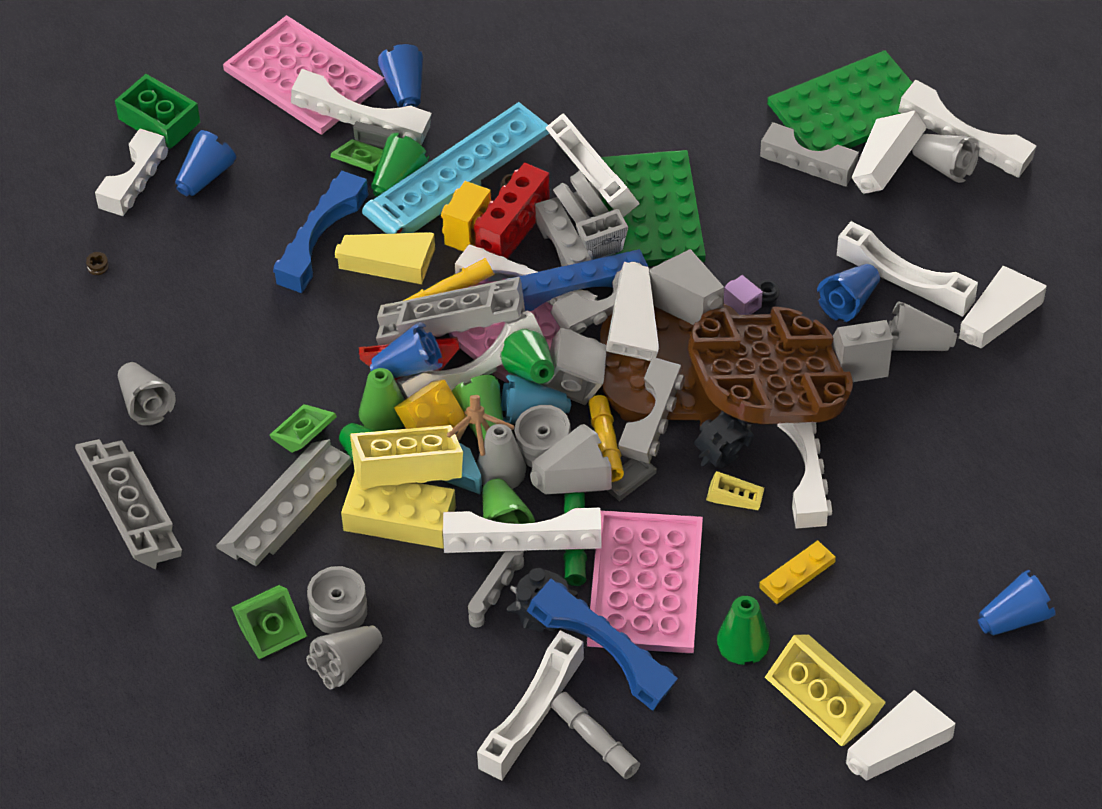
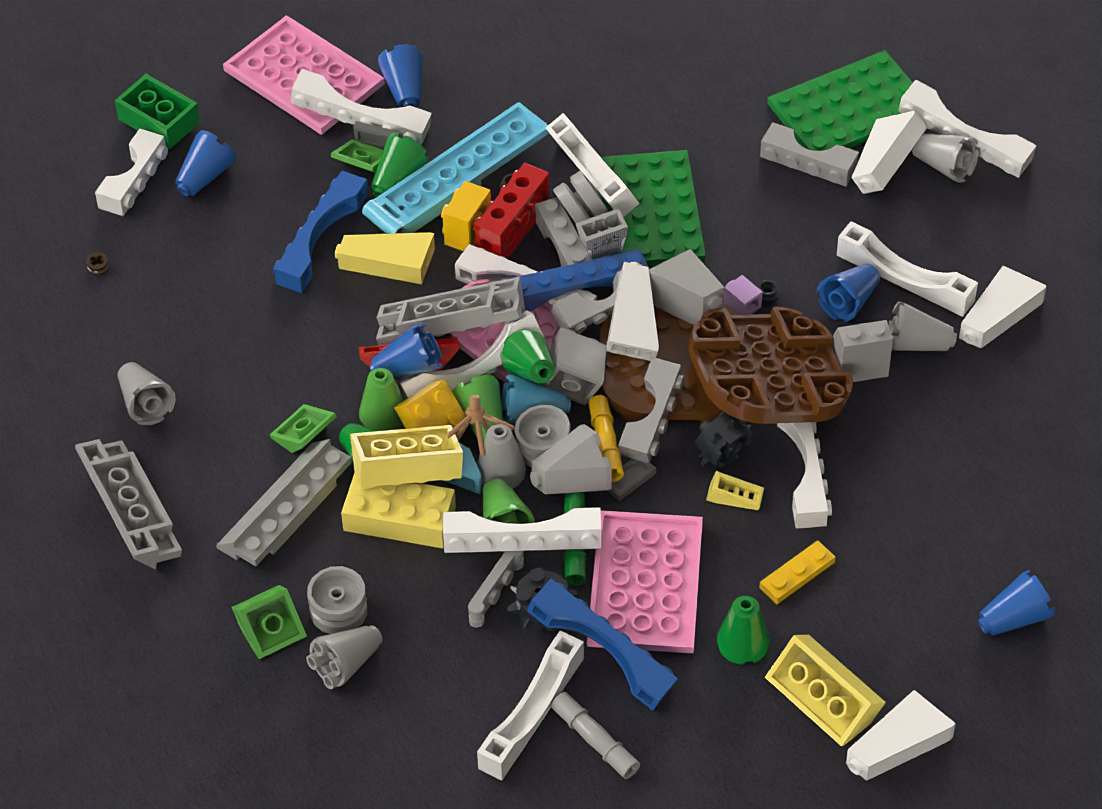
(467, 277): yellow piece -> none

